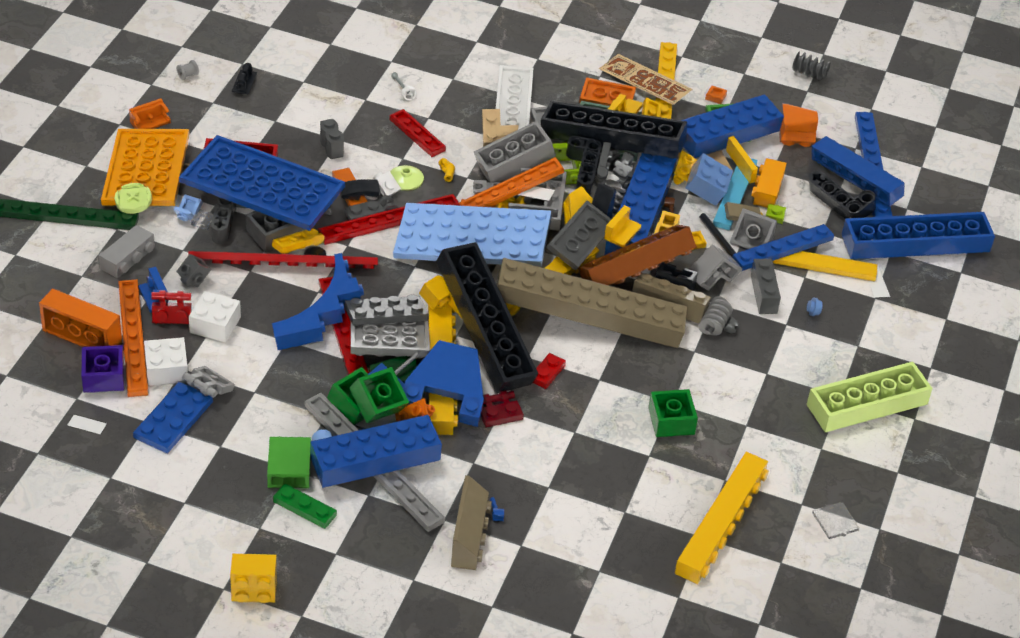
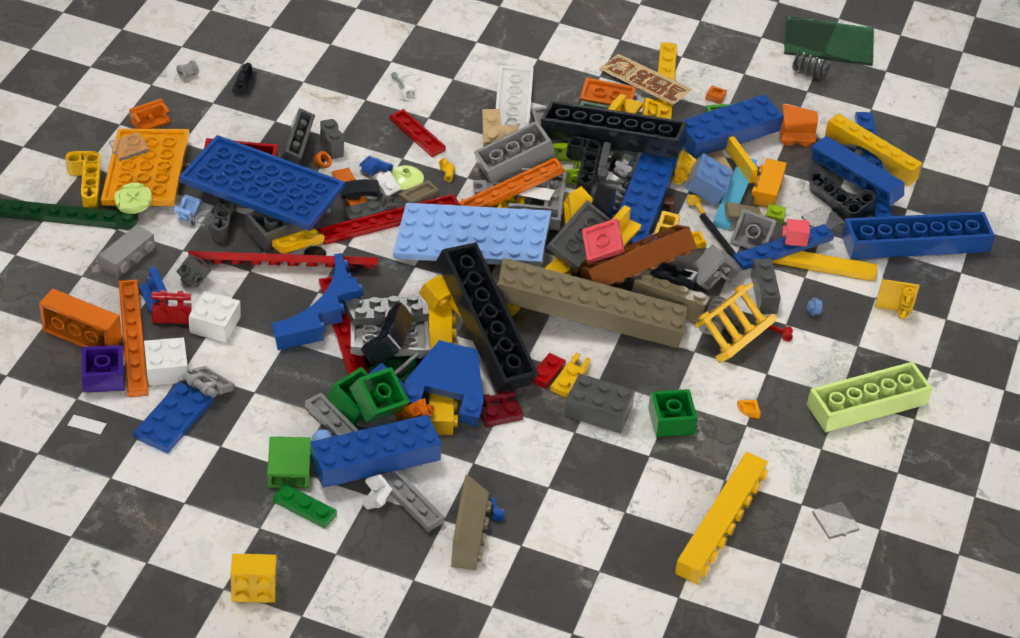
(89, 167): none -> yellow beam
(129, 146): none -> clear piece
(297, 136): none -> dark grey brick
(322, 155): none -> orange piece
(373, 165): none -> blue piece
(379, 492): none -> white bracket
(390, 336): none -> black beam
(419, 193): none -> dark tan tile
(567, 377): none -> yellow hinge
(599, 403): none -> dark grey brick
(603, 240): none -> coral plate
(695, 200): none -> yellow hand
(749, 408): none -> light orange tile
(751, 331): none -> yellow fence
(786, 332): none -> red hand
(796, 232): none -> coral brick
(821, 216): none -> clear piece
(829, 40): none -> clear green piece
(897, 296): none -> yellow hinge
(898, 162): none -> yellow arch

